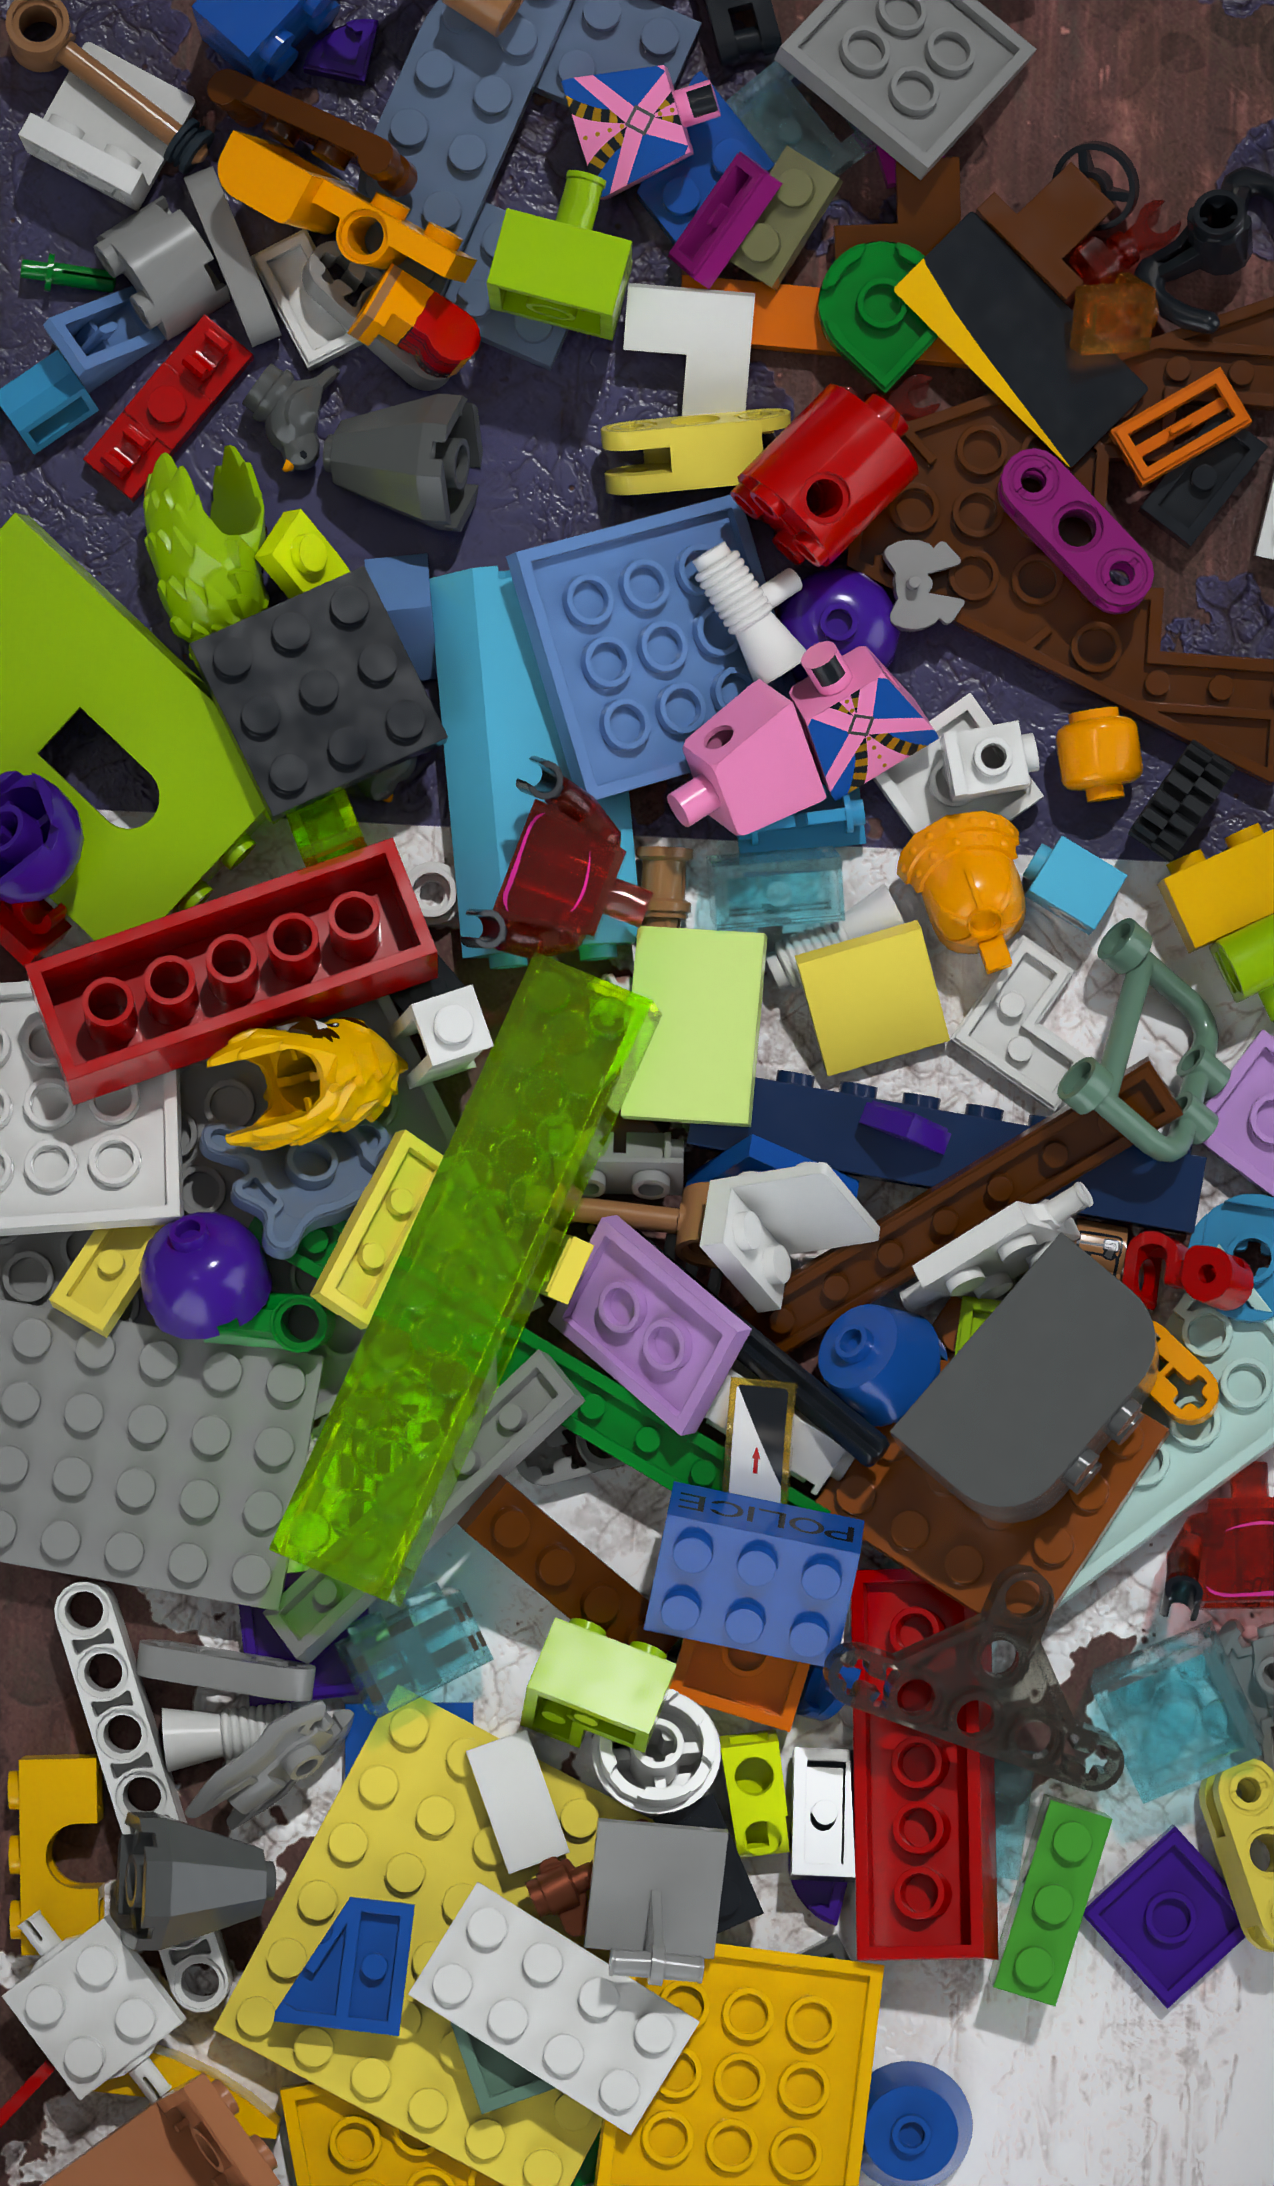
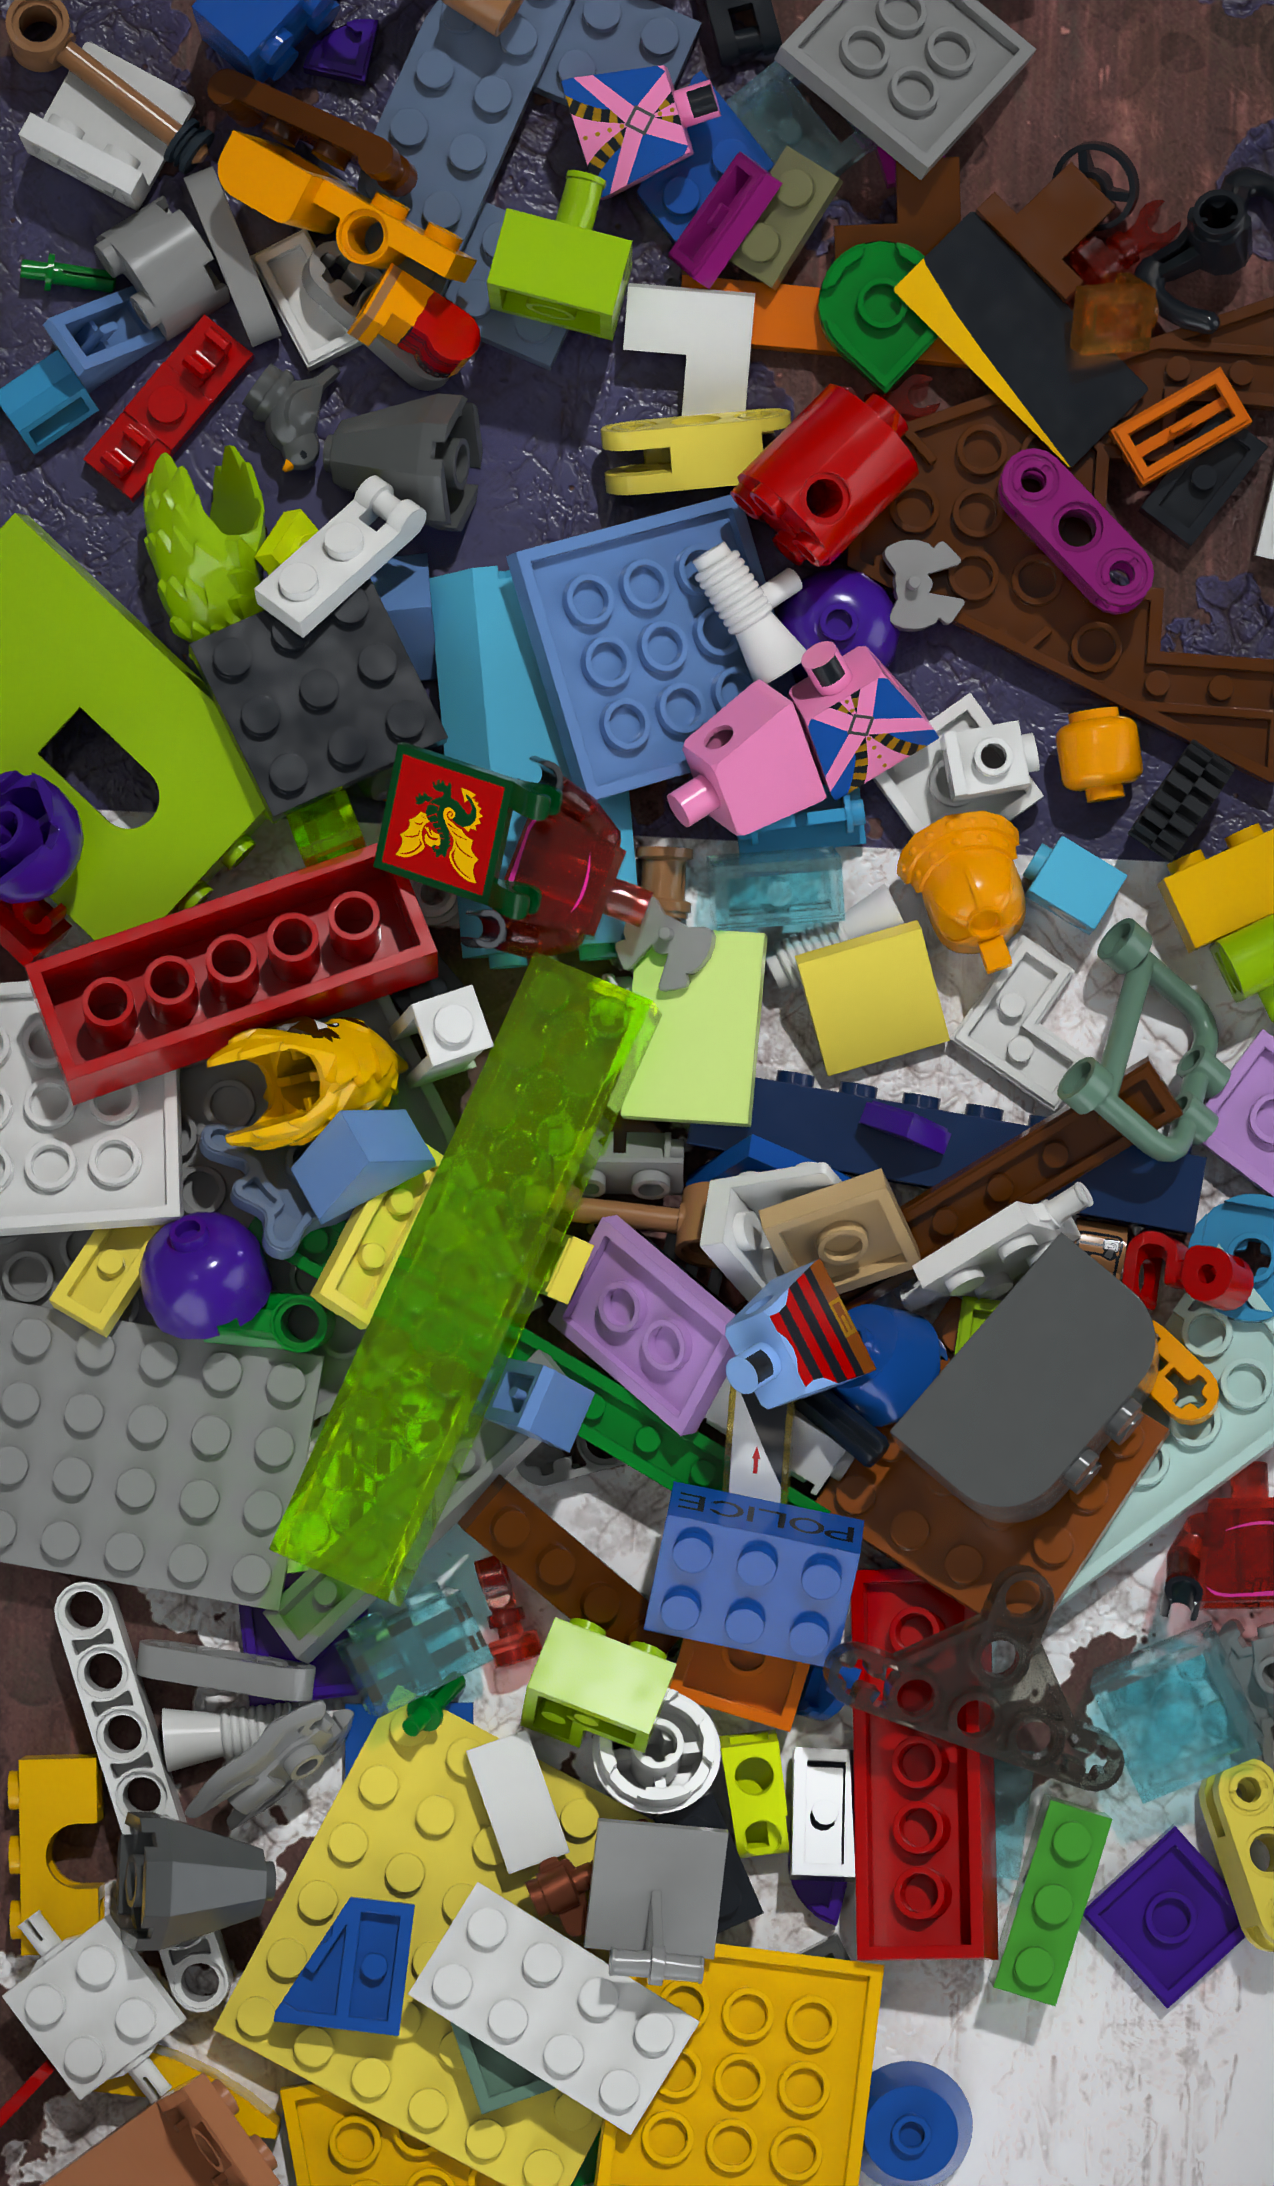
(340, 557): none -> white plate
(359, 1159): none -> medium blue slope
(426, 1711): none -> green piece
(451, 827): none -> flag
(513, 1643): none -> clear red piece
(539, 1403): none -> medium blue slope
(686, 947): none -> light grey piece
(795, 1340): none -> torso
(846, 1225): none -> tan tile

